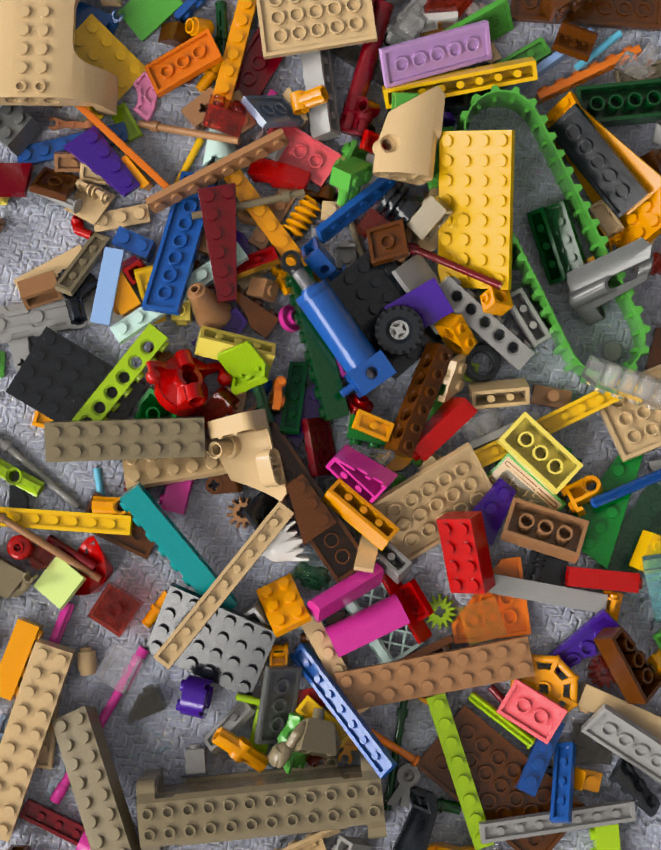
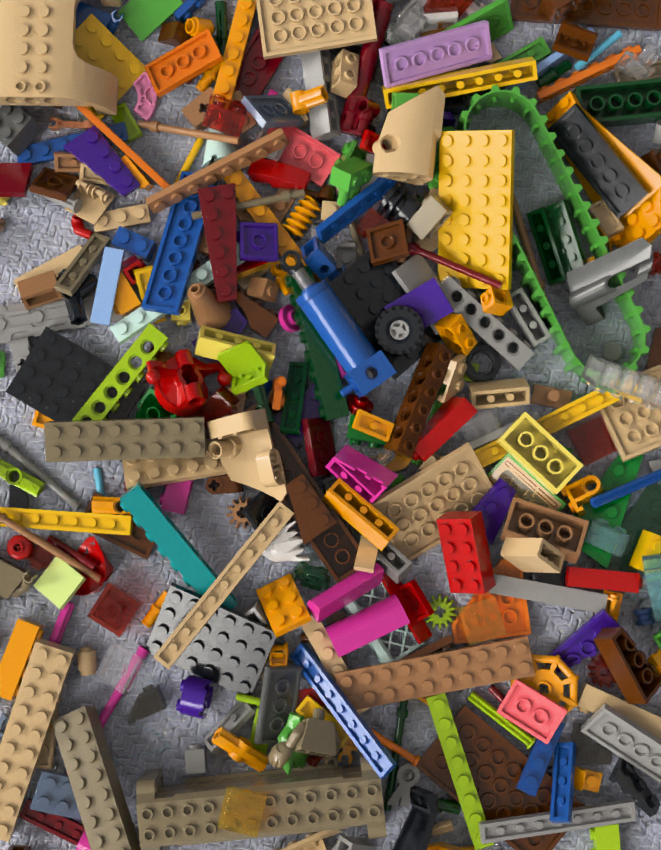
(55, 795): none -> sand blue plate
(242, 811): none -> clear yellow plate
(258, 241): none -> dark purple tile
(344, 73): none -> tan brick
(443, 827): none -> tan axle
(525, 241): none -> medium nougat bar
(532, 555): none -> tan brick
(553, 73): none -> dark green axle
(592, 440): none -> clear red plate
(606, 538): none -> clear light blue brick
(644, 616): none -> dark blue wheel

